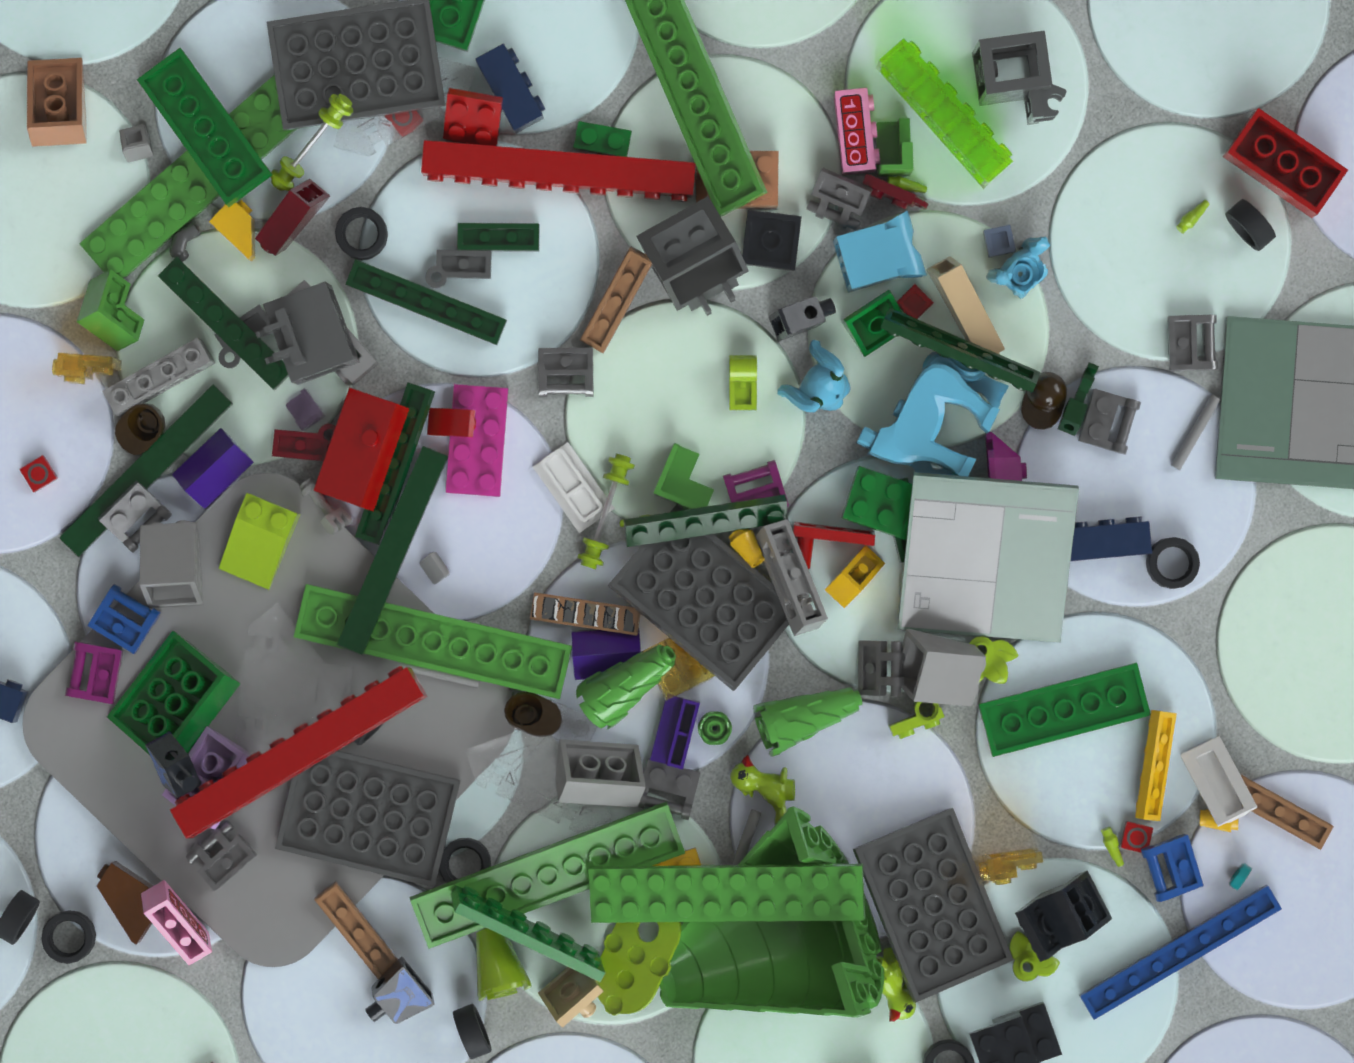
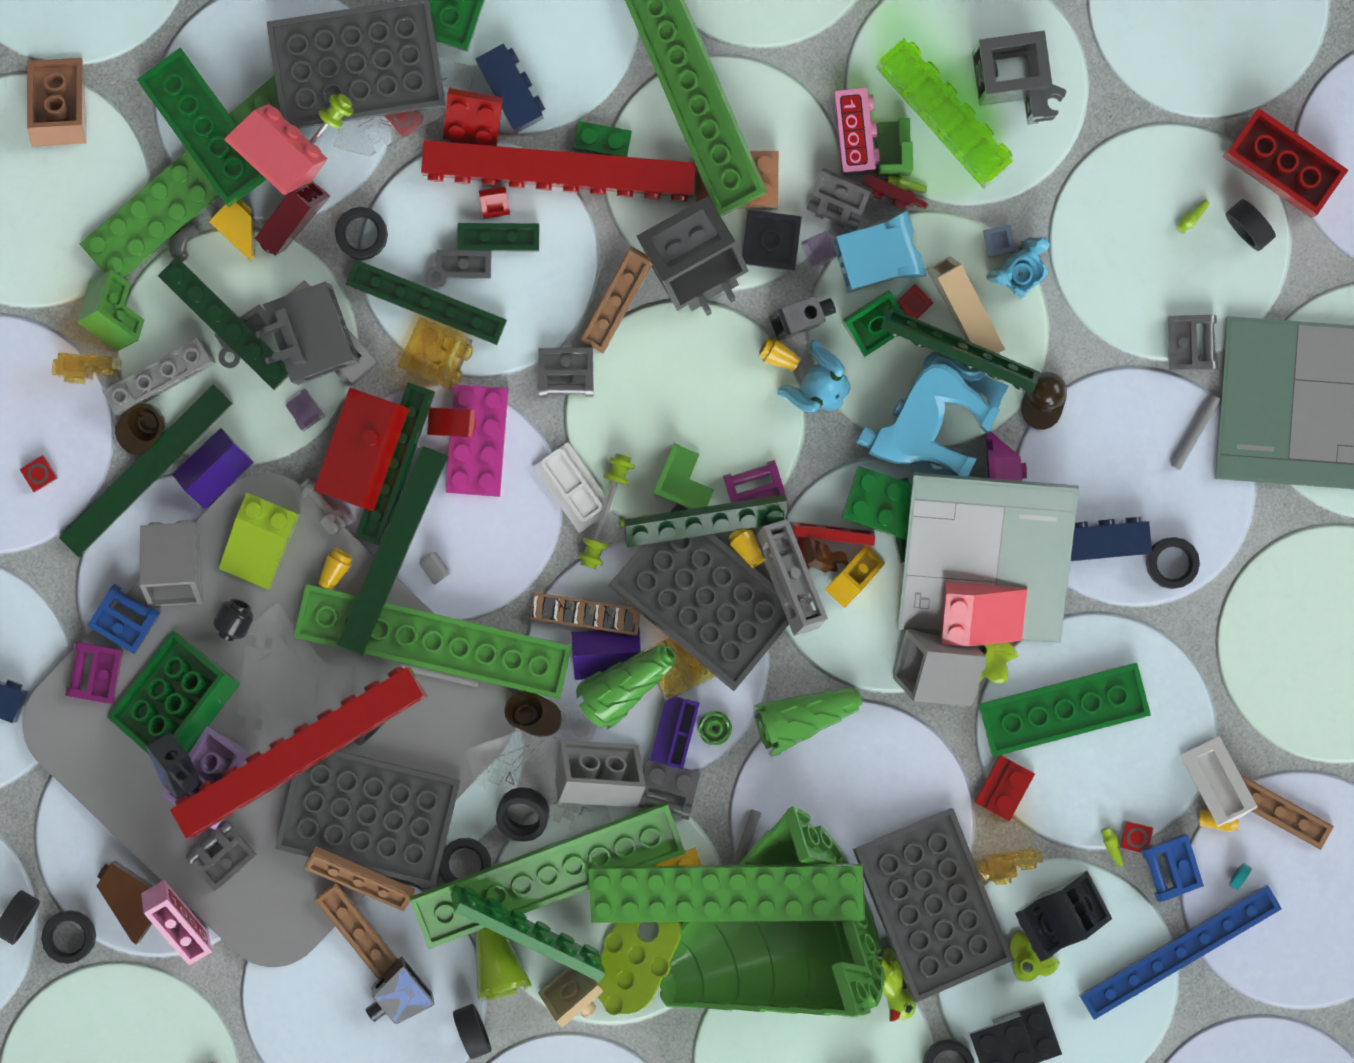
(128, 510): flat silver plate -> none
(136, 143): light grey slope -> none
(233, 619): none -> black head
(277, 149): none -> coral slope
(301, 444): dark red hinge -> none
(334, 568): none -> yellow cone
(359, 878): none -> medium nougat tile
(436, 353): none -> clear yellow plate
(494, 202): none -> red plate
(514, 830): none -> black tyre
(742, 382): lime plate -> none
(772, 787): lime animal -> none
(778, 354): none -> yellow cone
(818, 250): none -> clear purple panel
(820, 557): none -> reddish brown plate
(873, 668): flat silver plate -> none
(906, 726): lime plate -> none
(982, 614): none -> coral slope
(1004, 788): none -> red plate
(1075, 408): dark green piece -> none
(1101, 417): flat silver plate -> none
(1155, 765): yellow plate -> none

